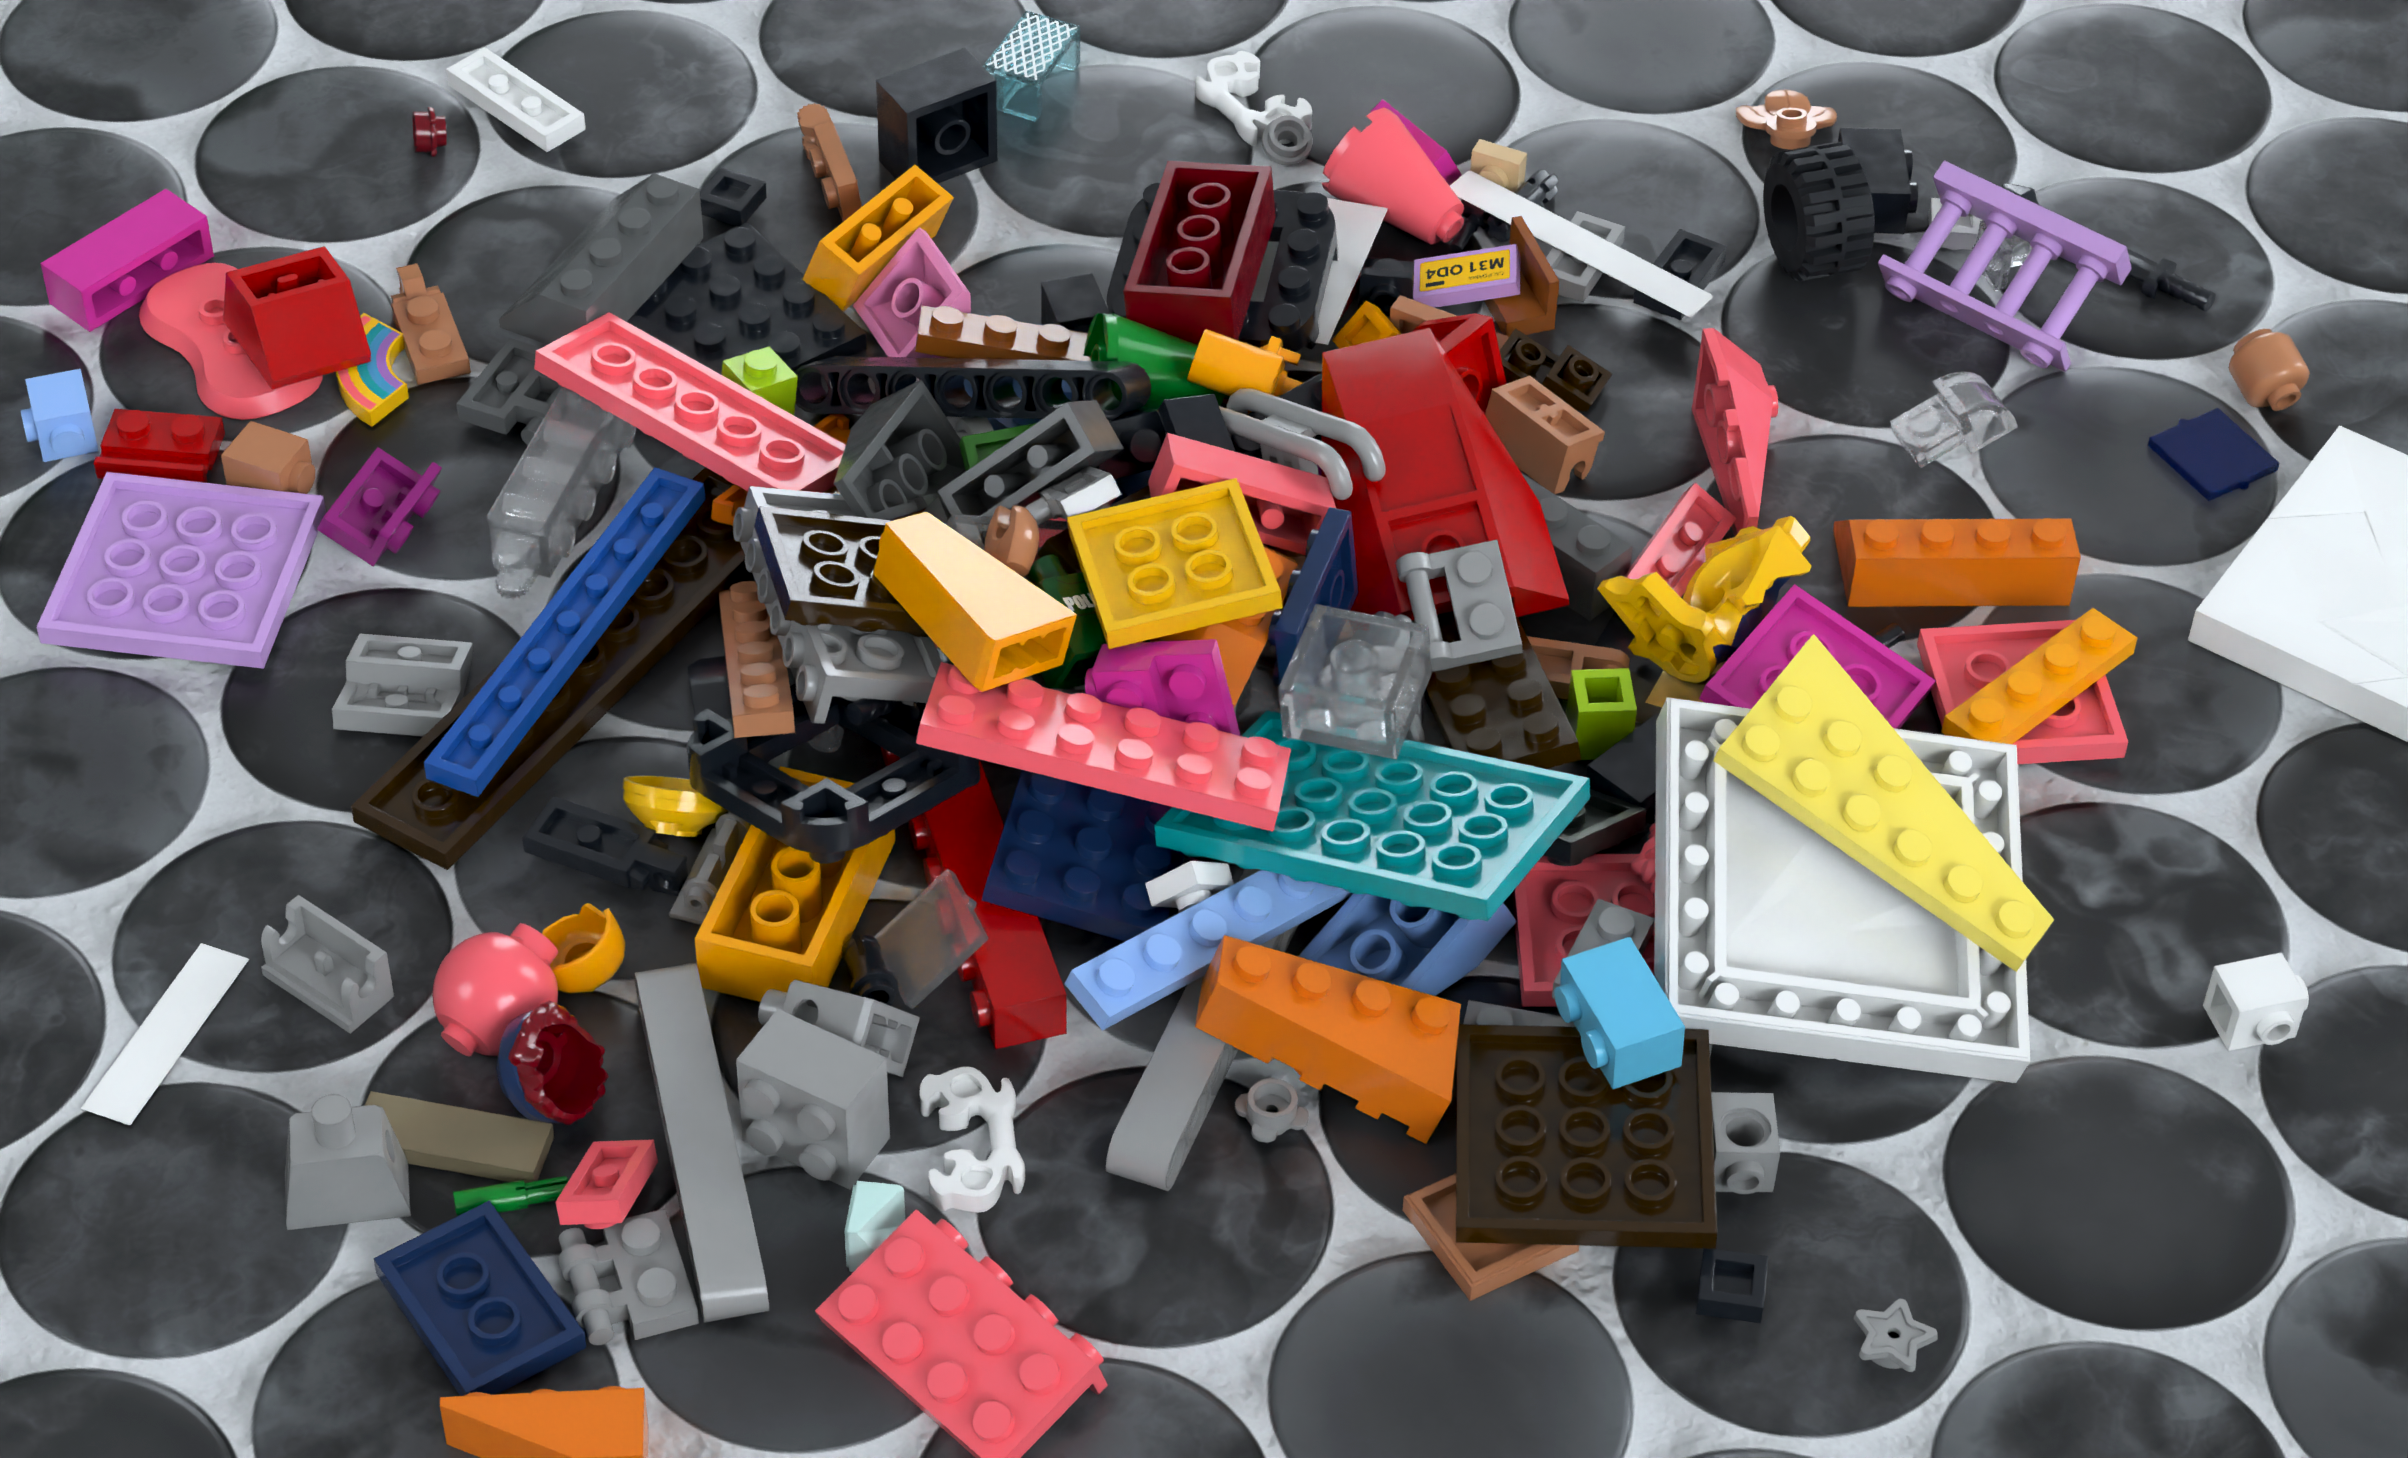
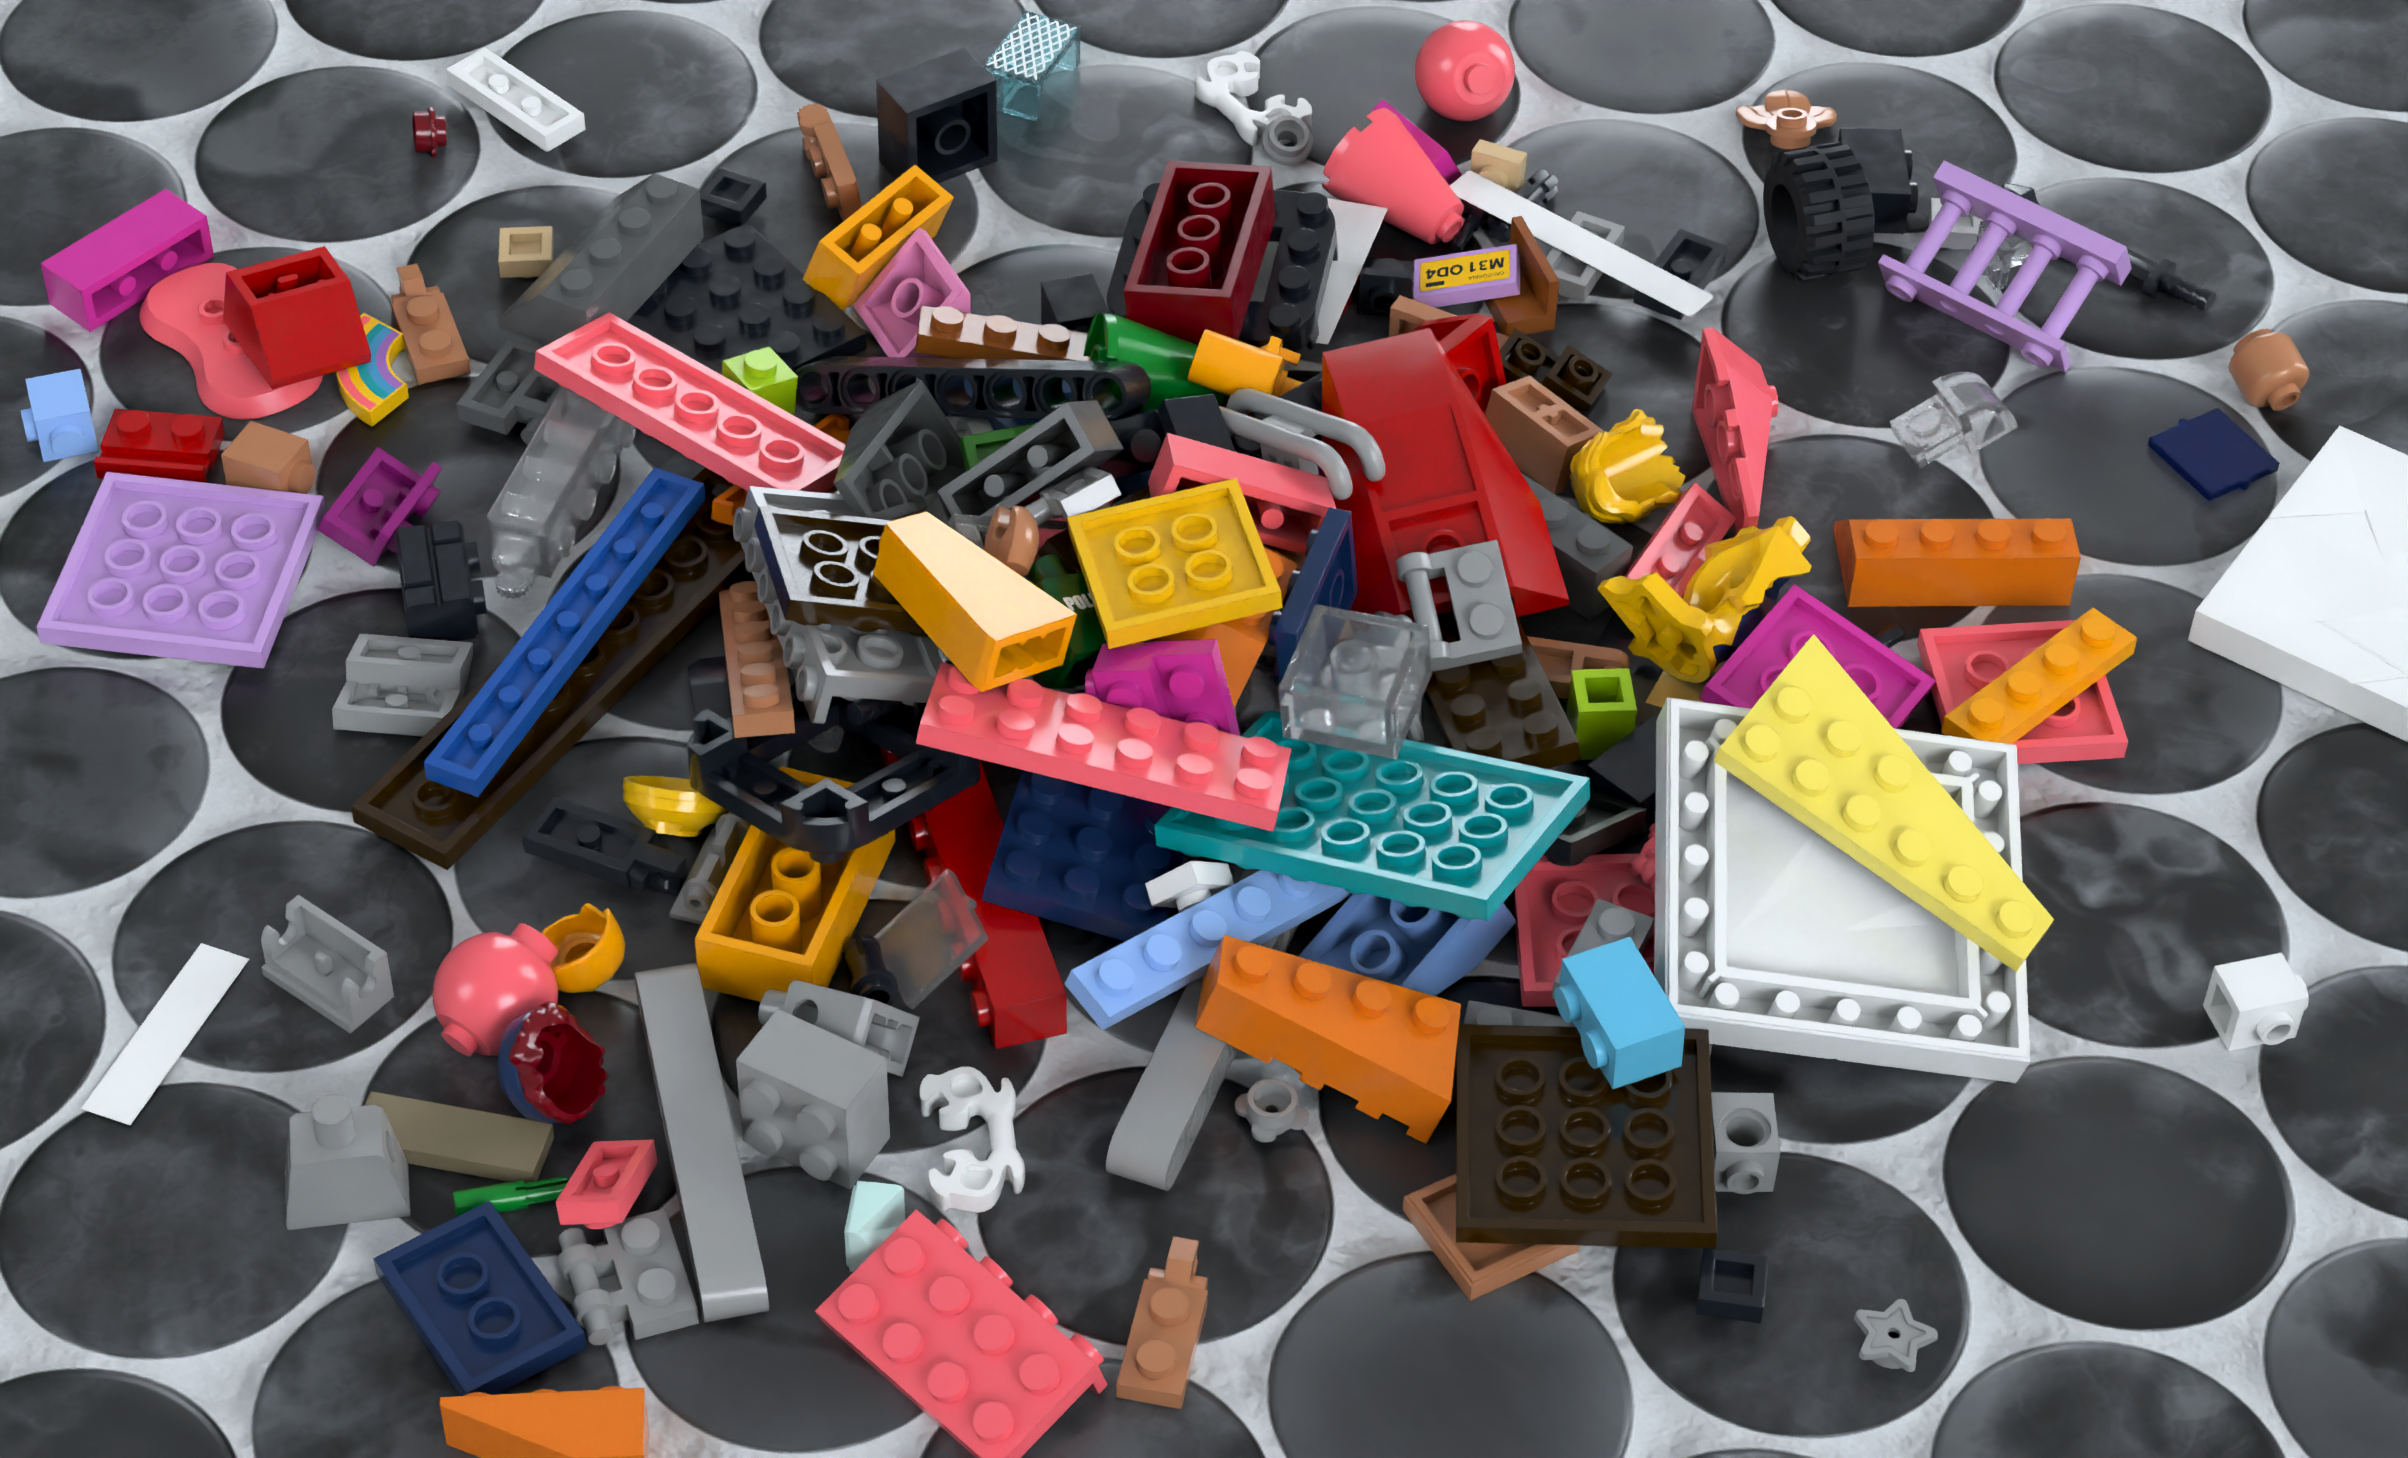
(437, 581): none -> black brick
(525, 251): none -> tan plate
(1165, 1330): none -> nougat hinge
(1365, 326): light orange plate -> none
(1464, 70): none -> coral brick
(1623, 472): none -> yellow hair

